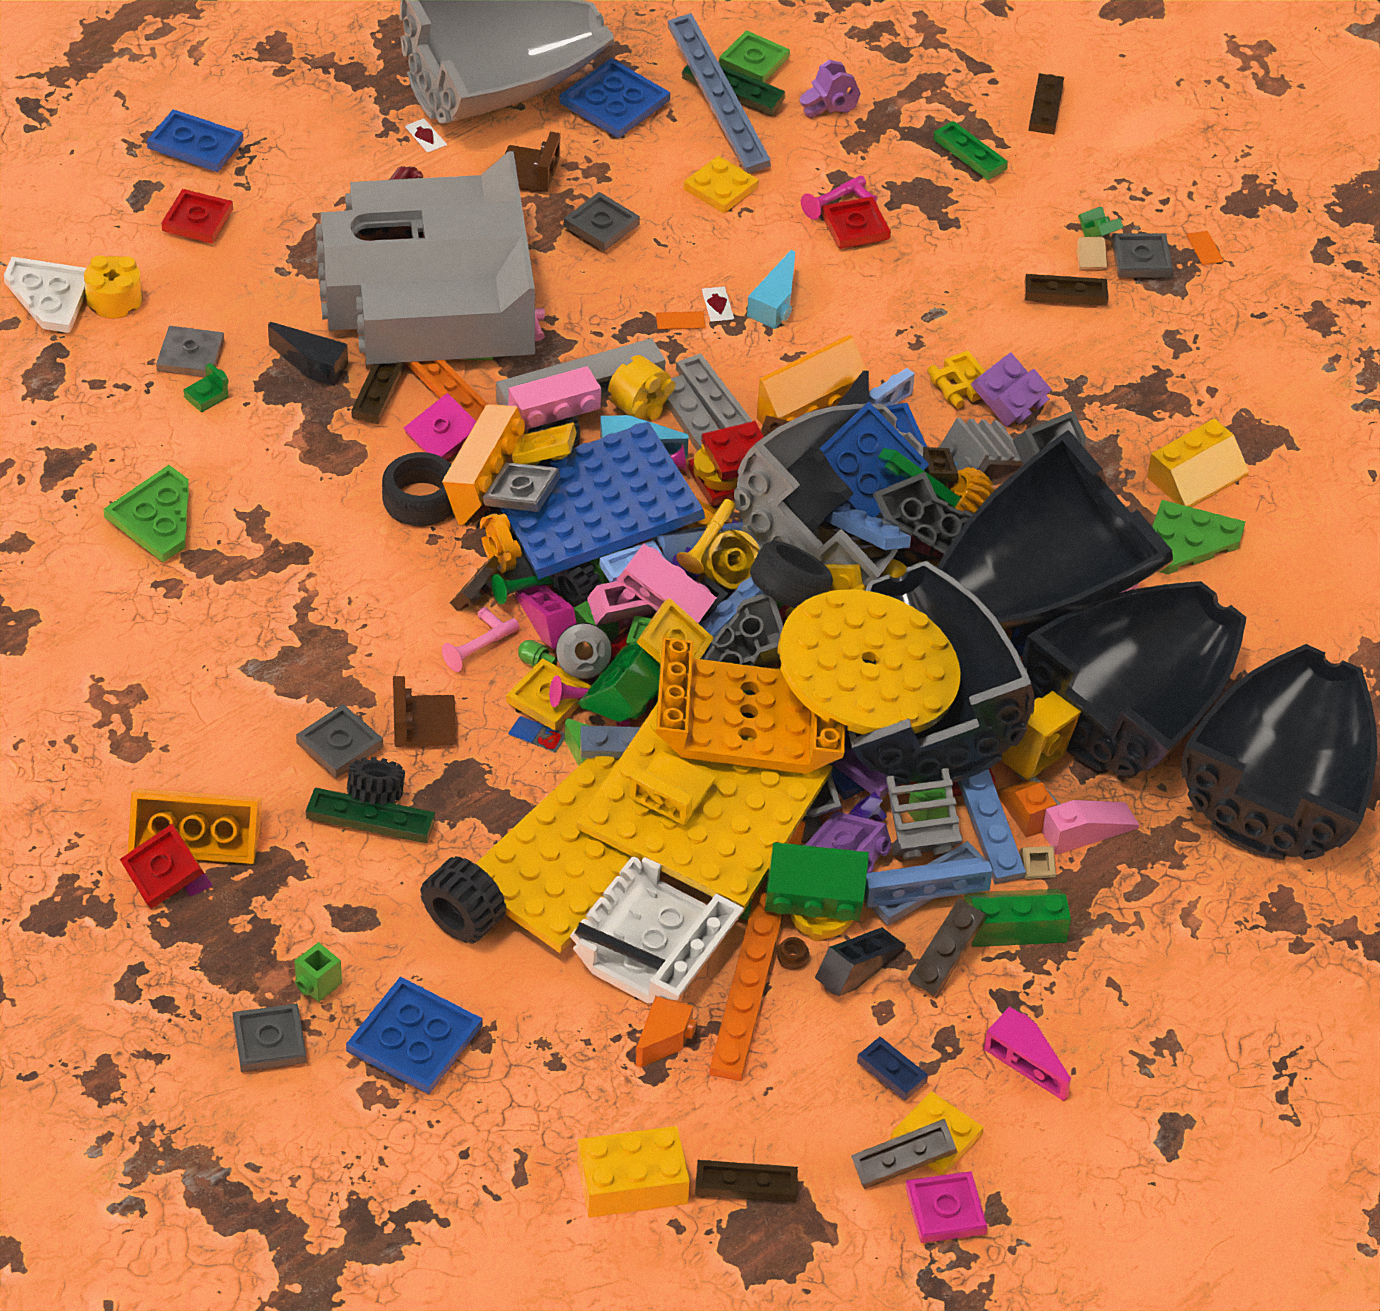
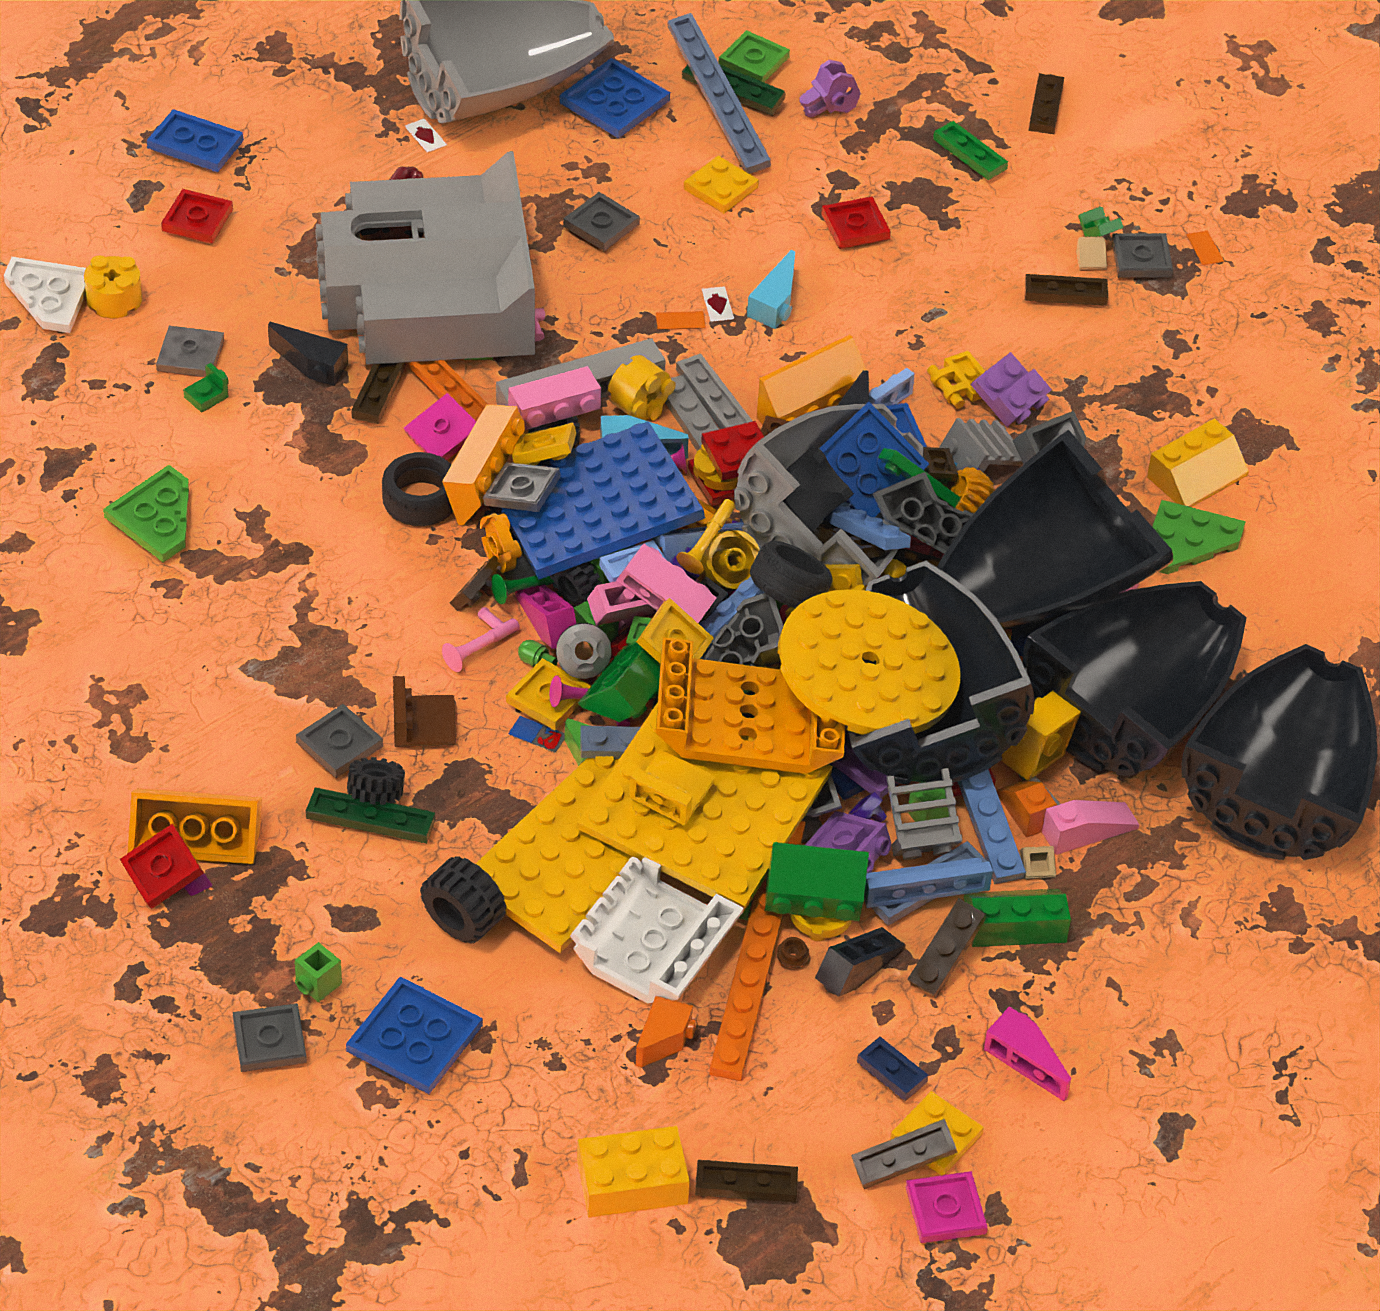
(537, 167): reddish brown bracket -> none
(619, 946): black bar -> none
(812, 205): dark pink piece -> none

